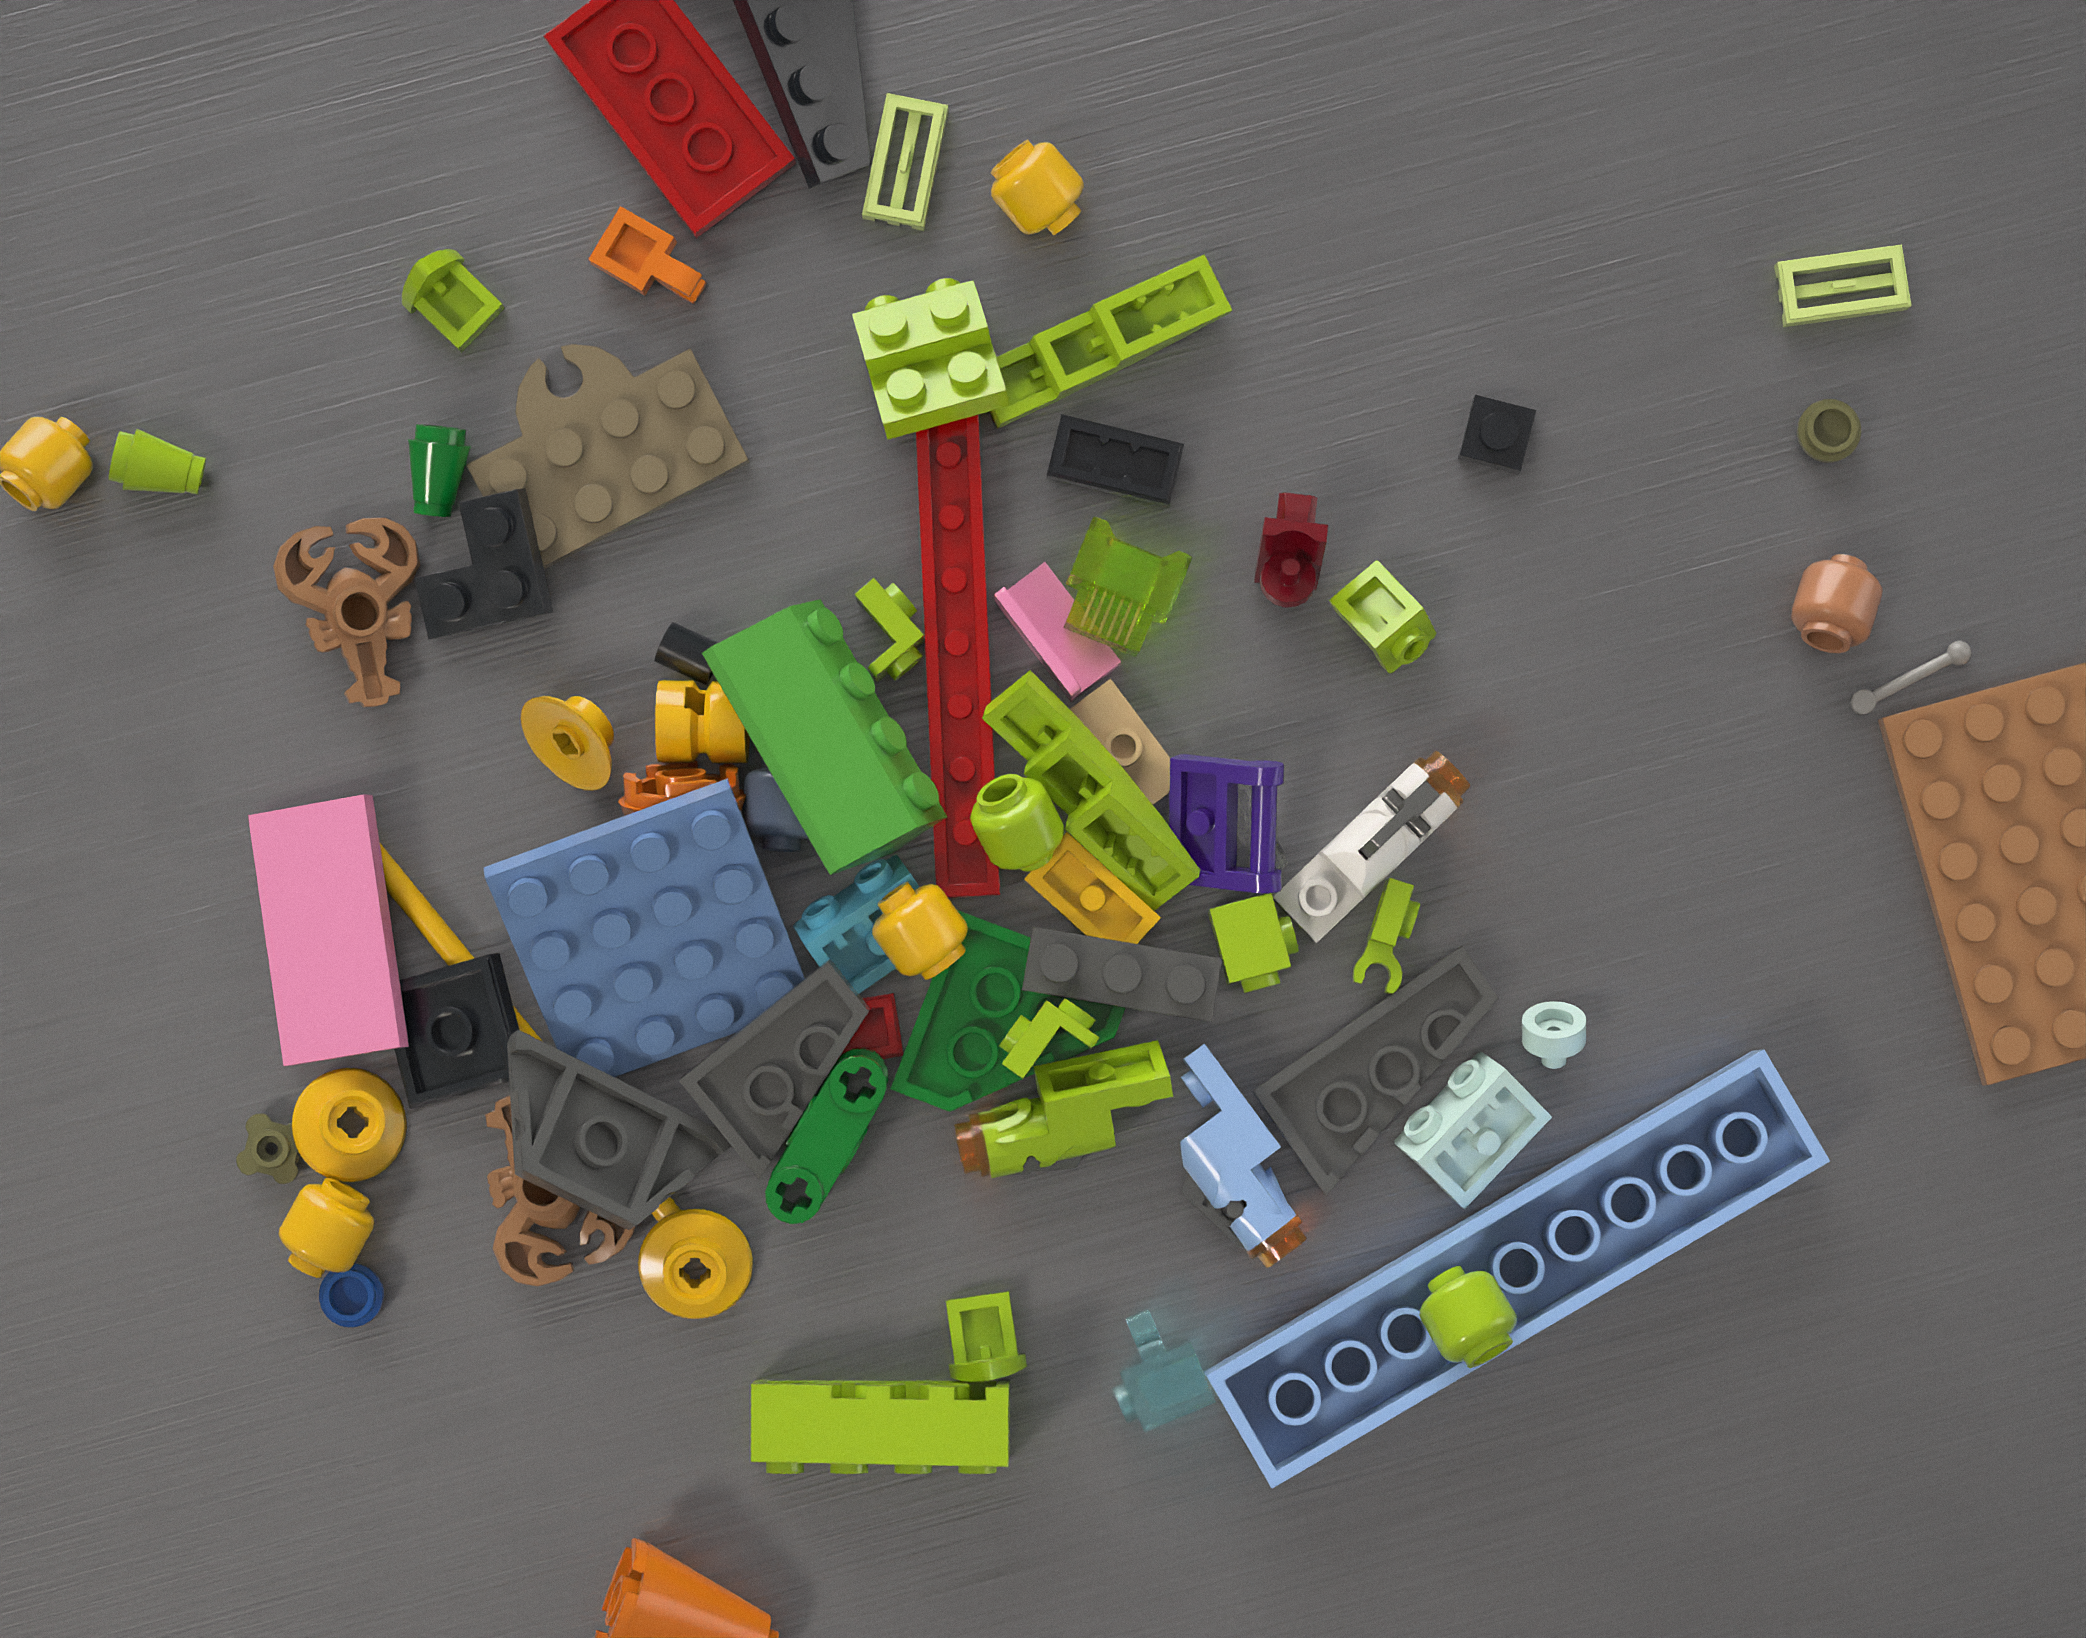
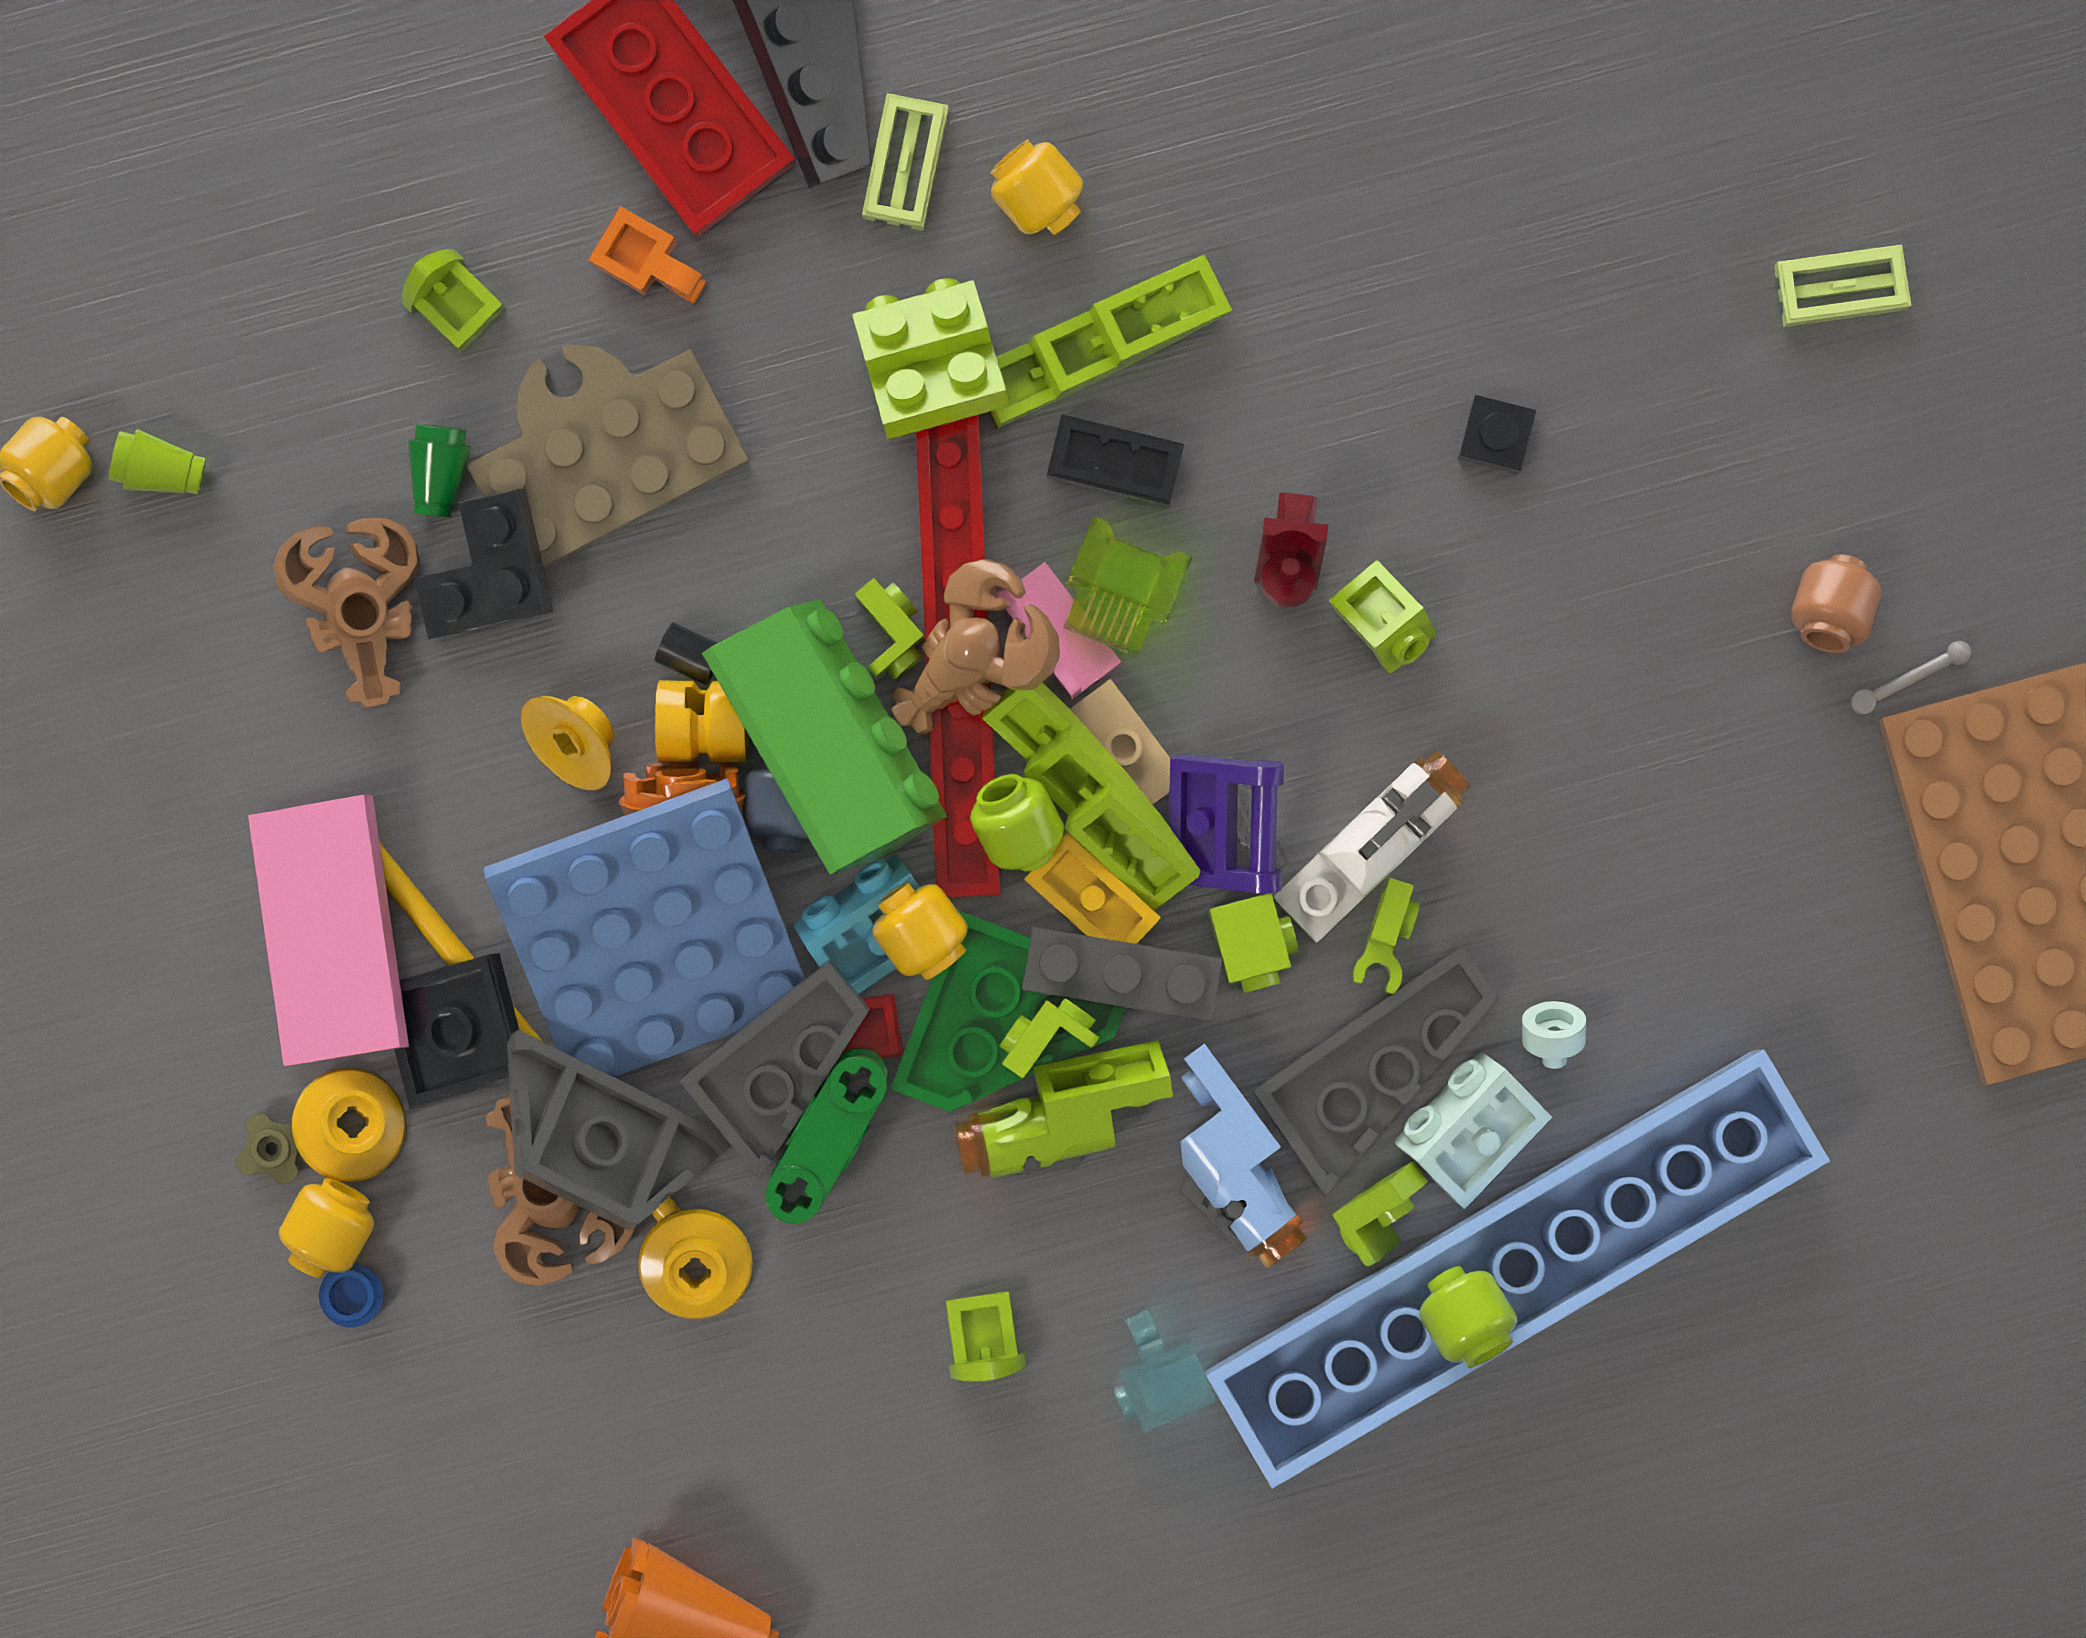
(881, 1423): lime wedge -> none
(971, 650): none -> medium nougat animal
(1368, 1215): none -> lime bracket
(1829, 430): olive plate -> none

